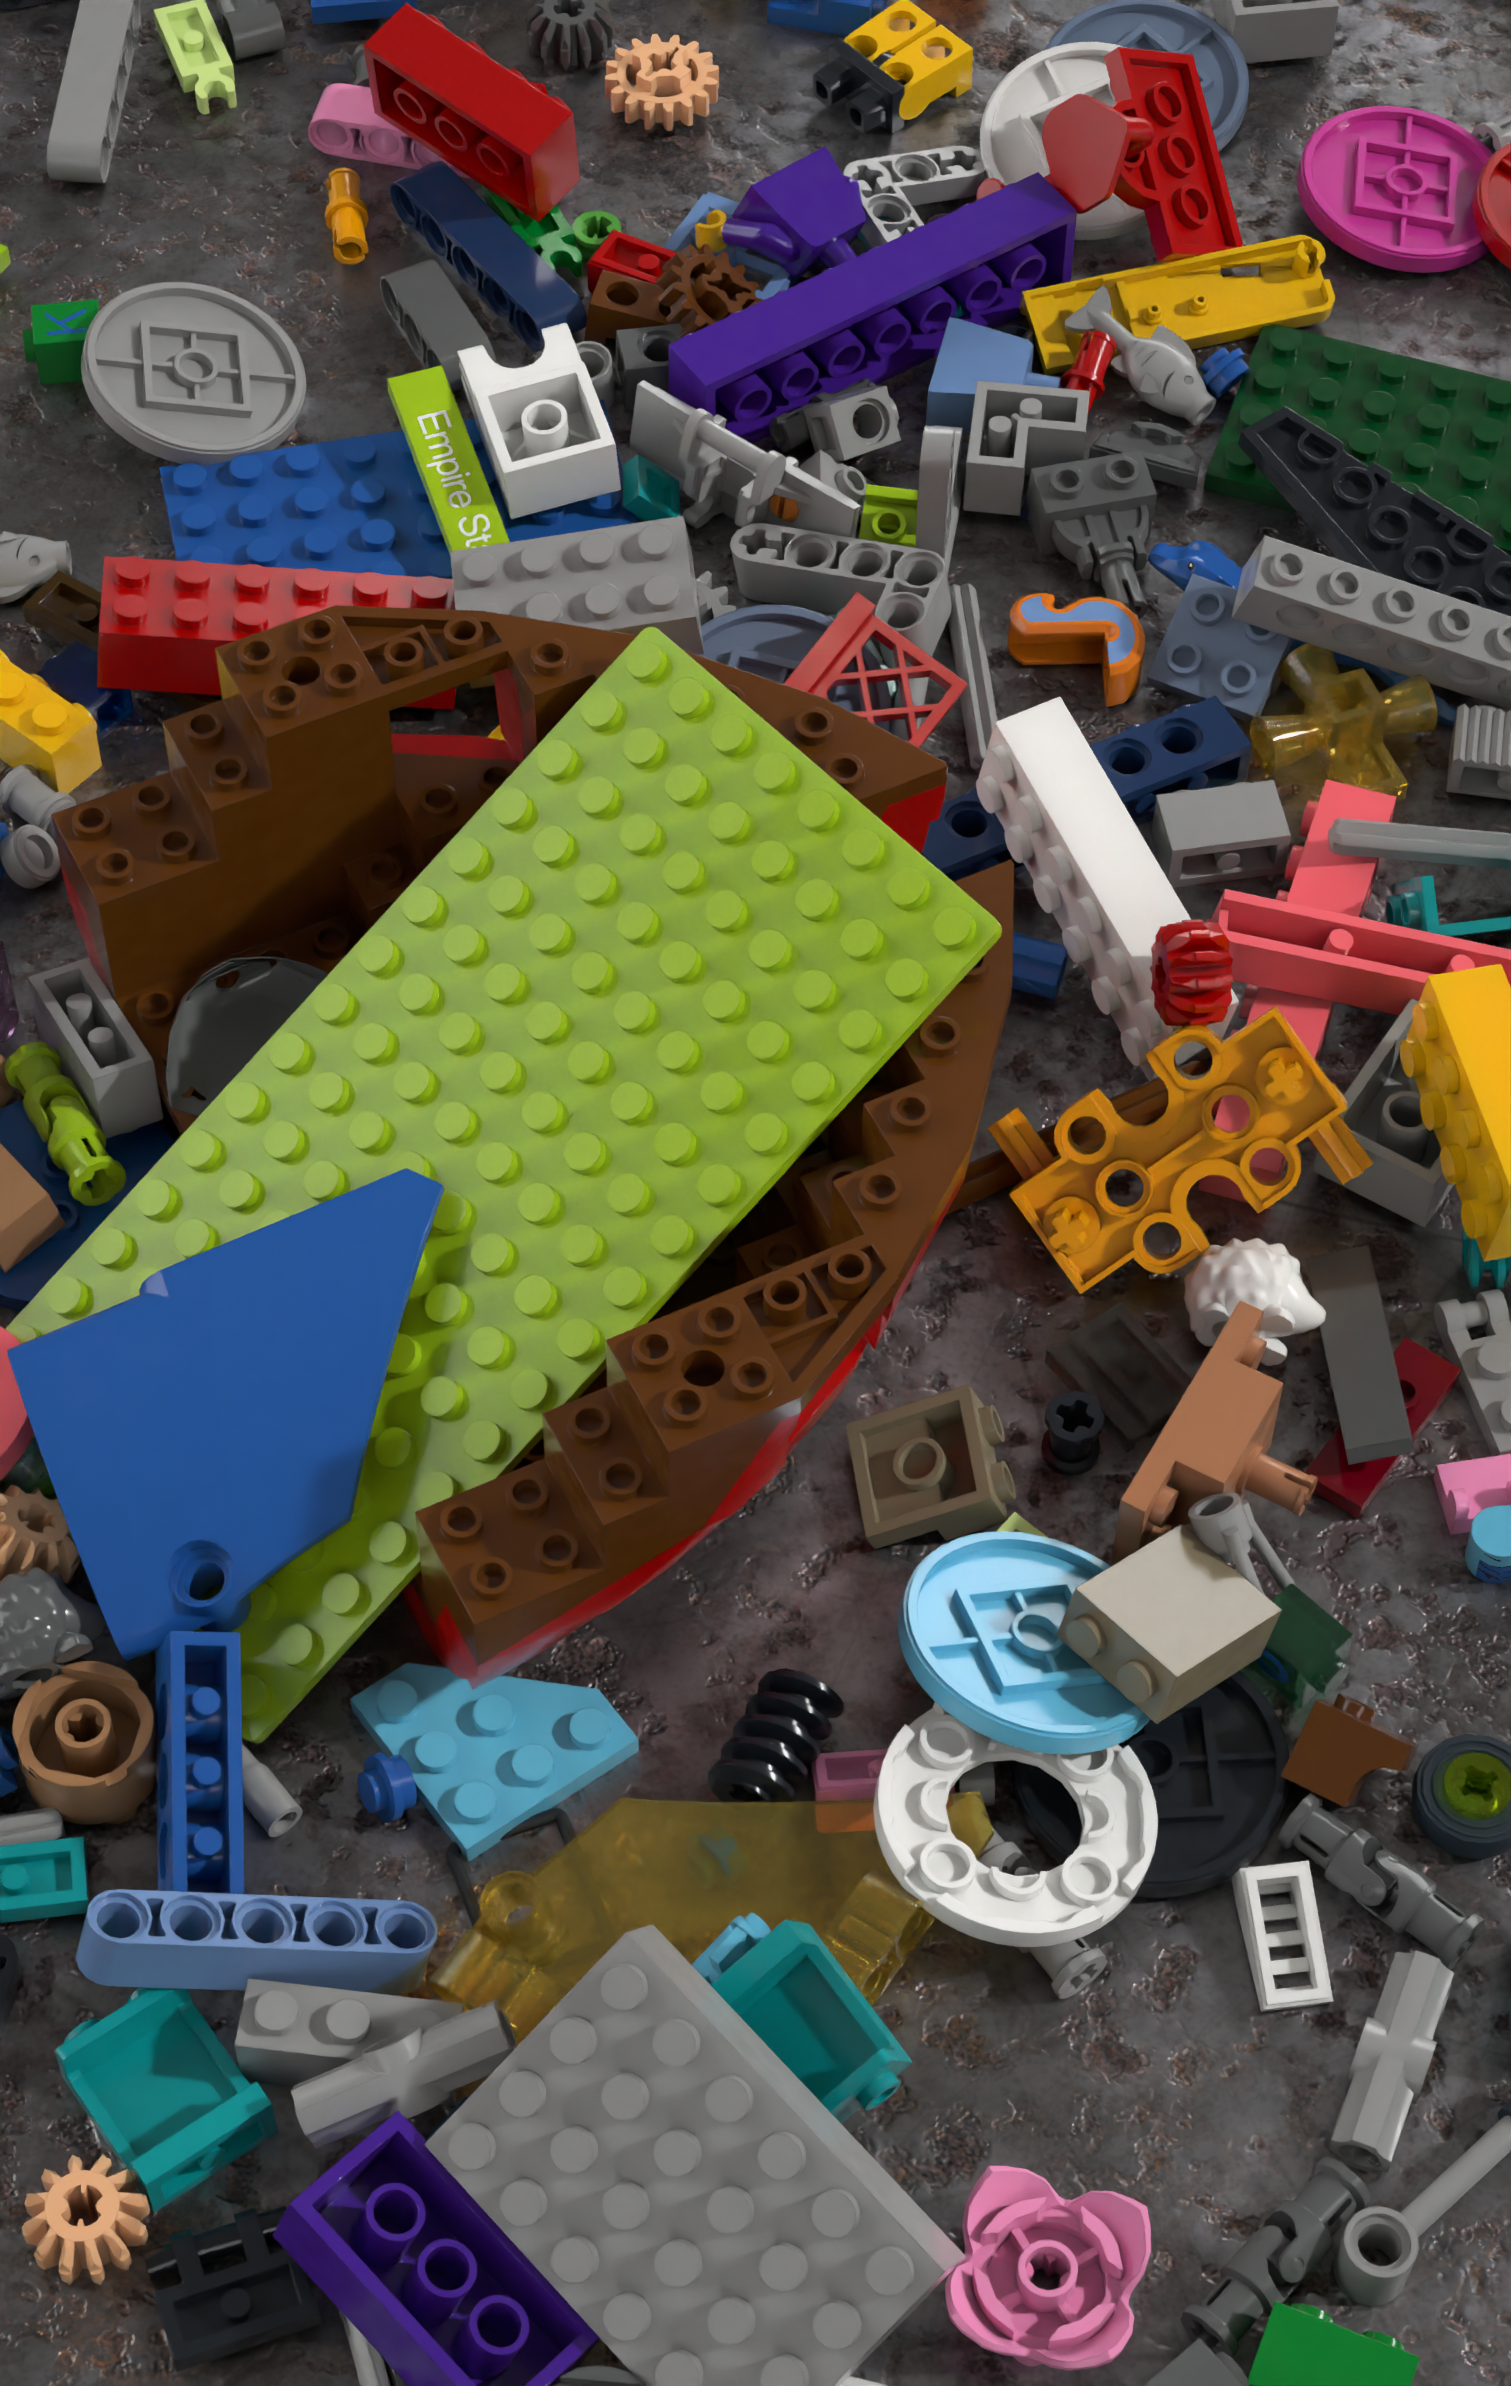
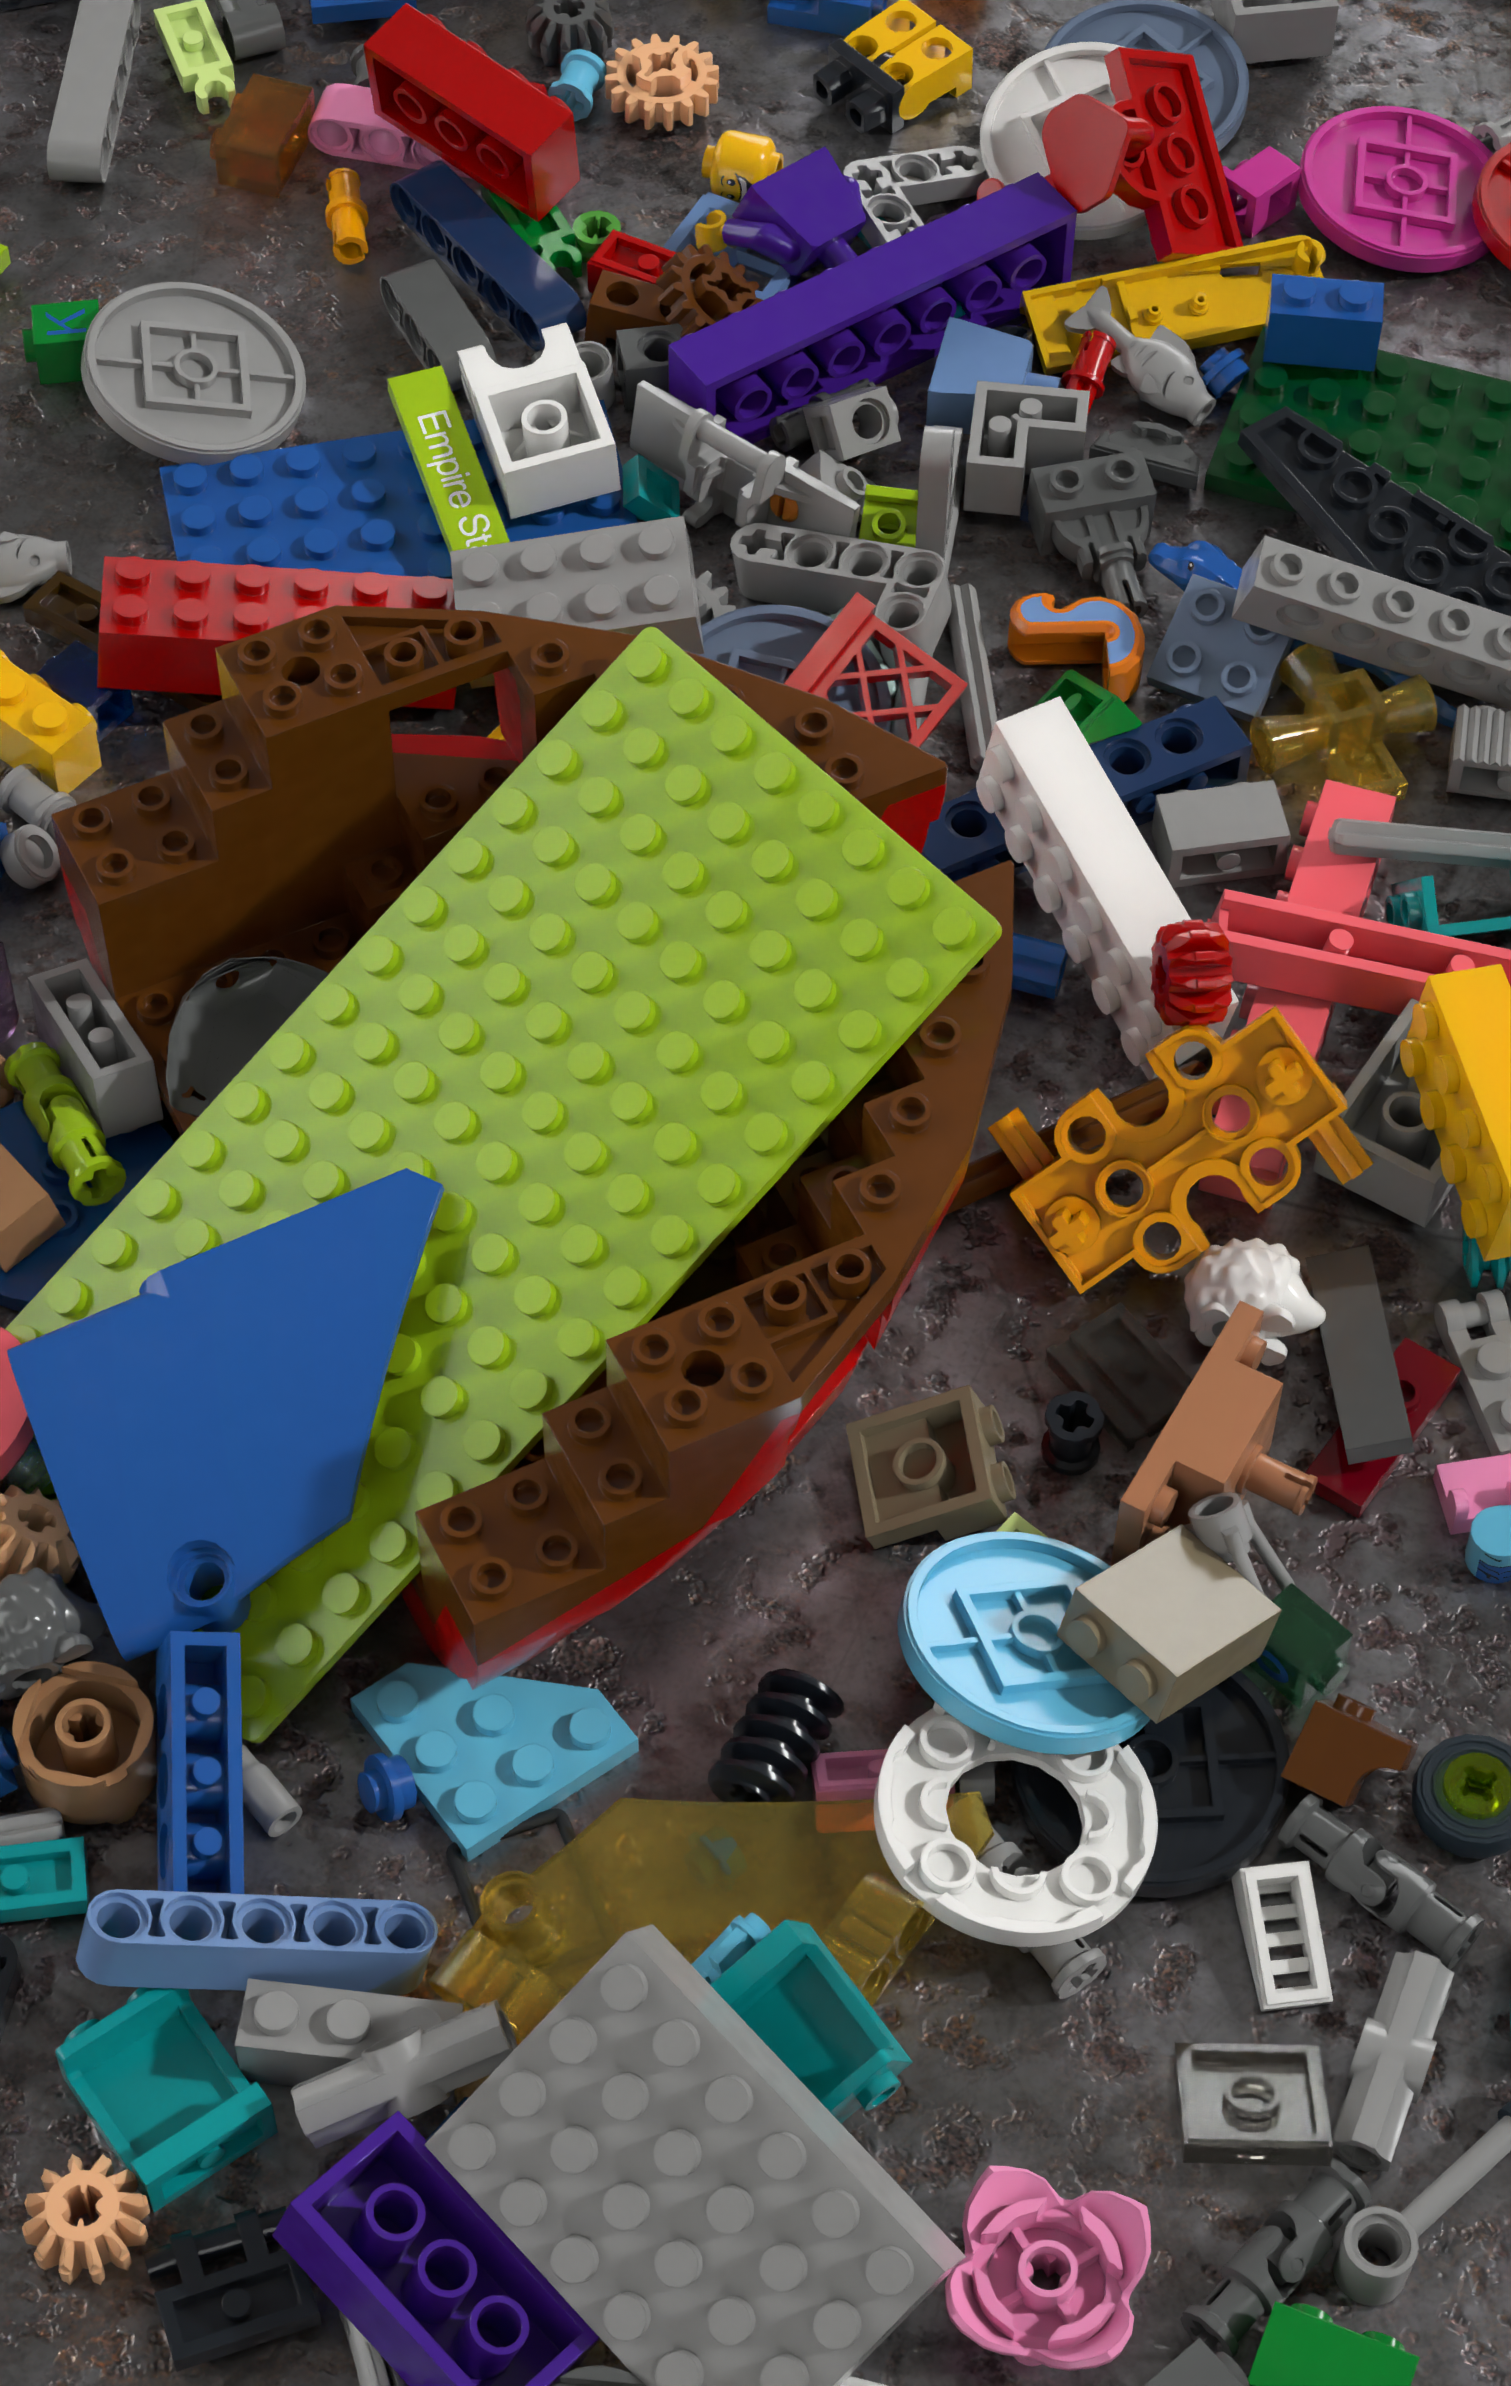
(263, 135): none -> clear orange brick
(581, 76): none -> medium azure bush
(739, 162): none -> yellow head
(1093, 708): none -> green slope
(1252, 2104): none -> clear smoke plate
(1262, 190): none -> dark pink brick
(1323, 322): none -> blue brick

